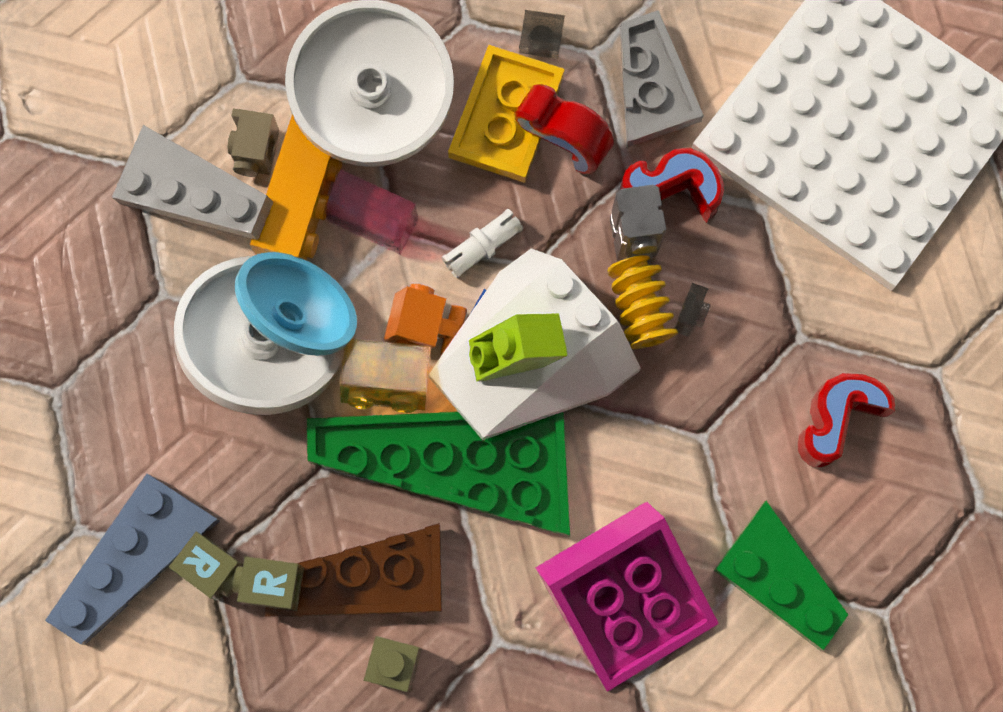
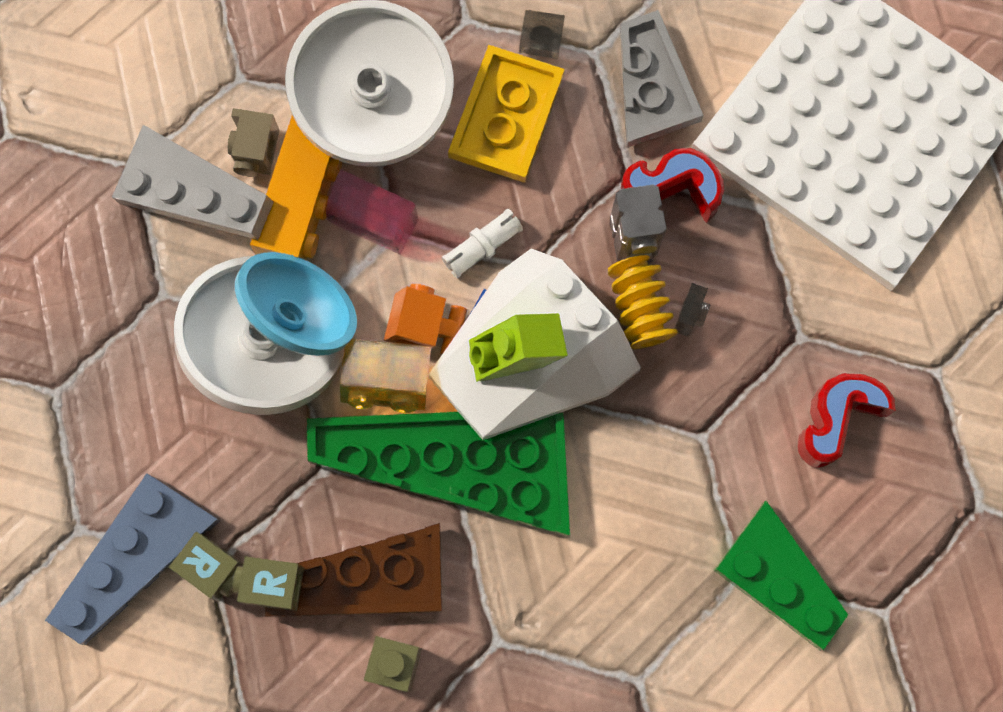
(566, 126): red animal -> none
(627, 595): dark pink slope -> none

